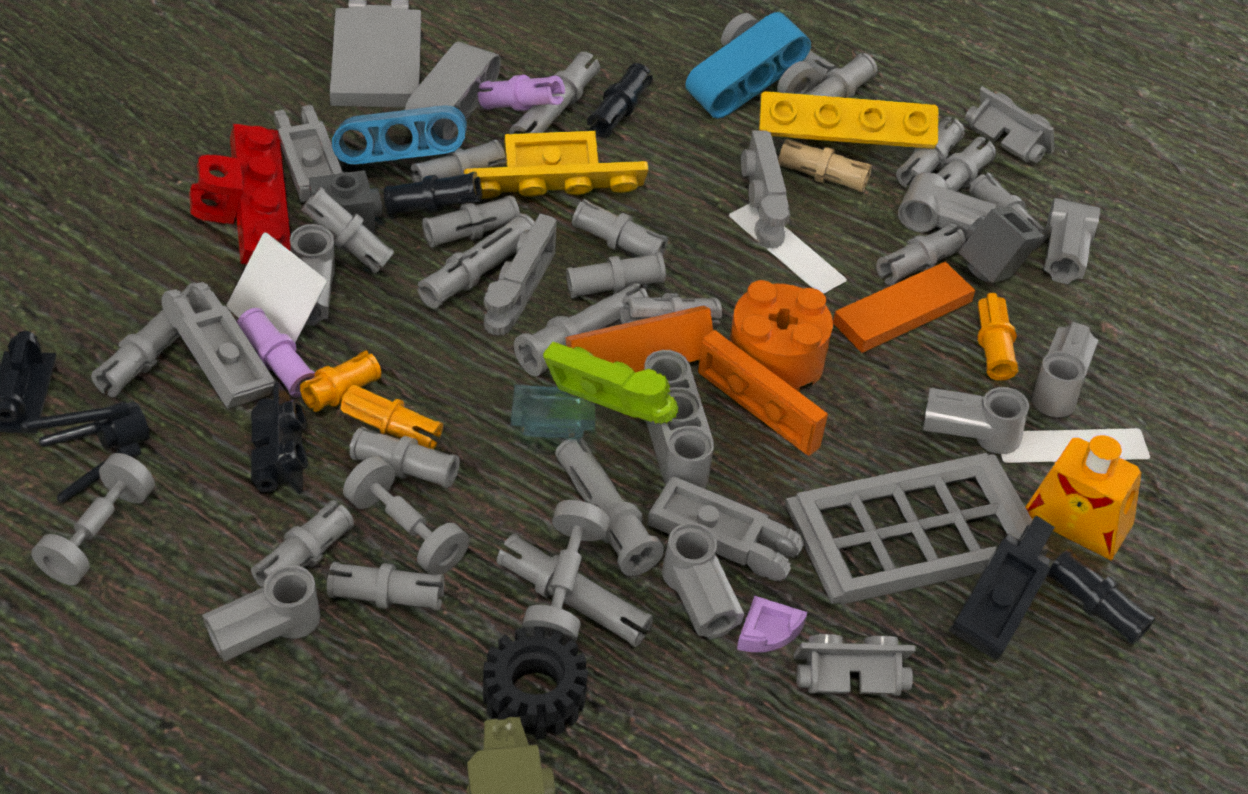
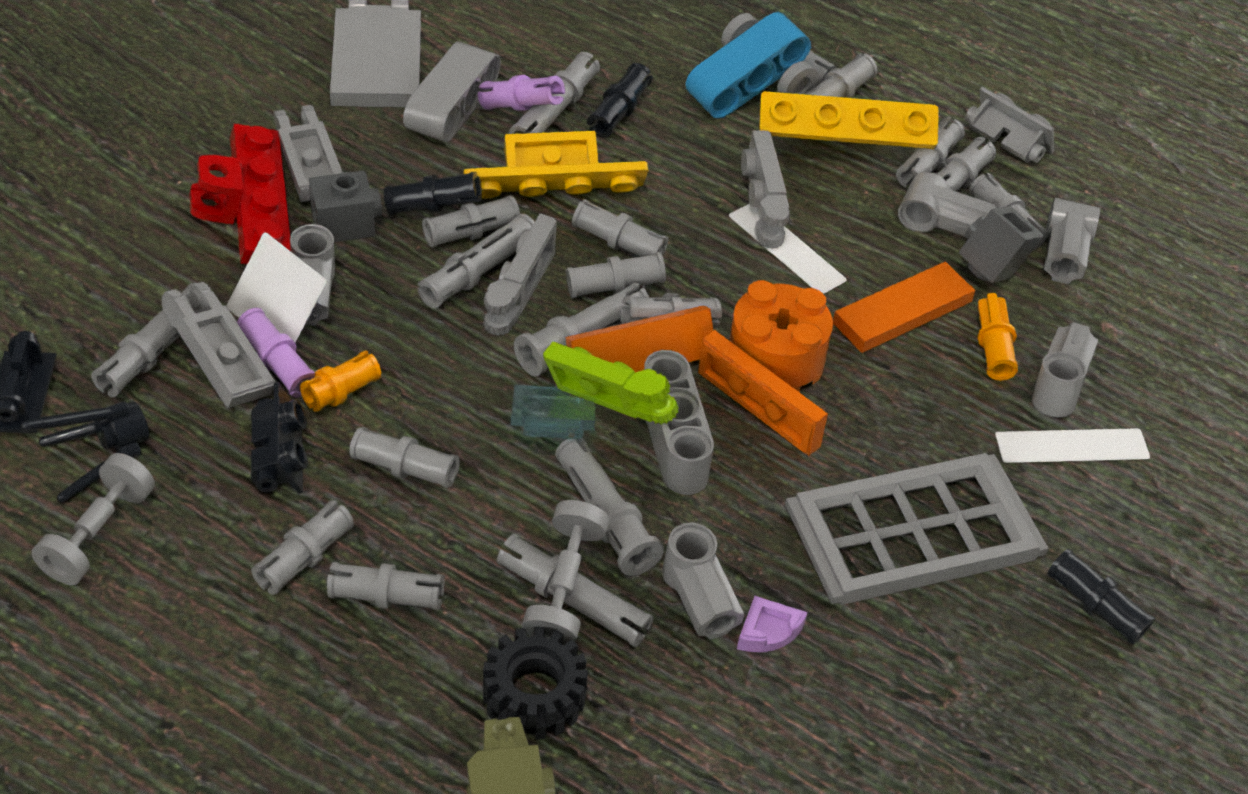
(266, 613): light grey piece -> none
(347, 230): light grey pin -> none
(371, 483): light grey wheel -> none
(382, 148): dark azure beam -> none
(389, 416): light orange axle -> none
(457, 161): light grey pin -> none
(733, 524): light grey hinge -> none
(824, 165): tan pin -> none
(832, 662): light grey hinge -> none
(920, 254): light grey pin -> none
(992, 419): light grey piece -> none
(1004, 590): black hinge -> none
(1090, 495): light orange torso -> none

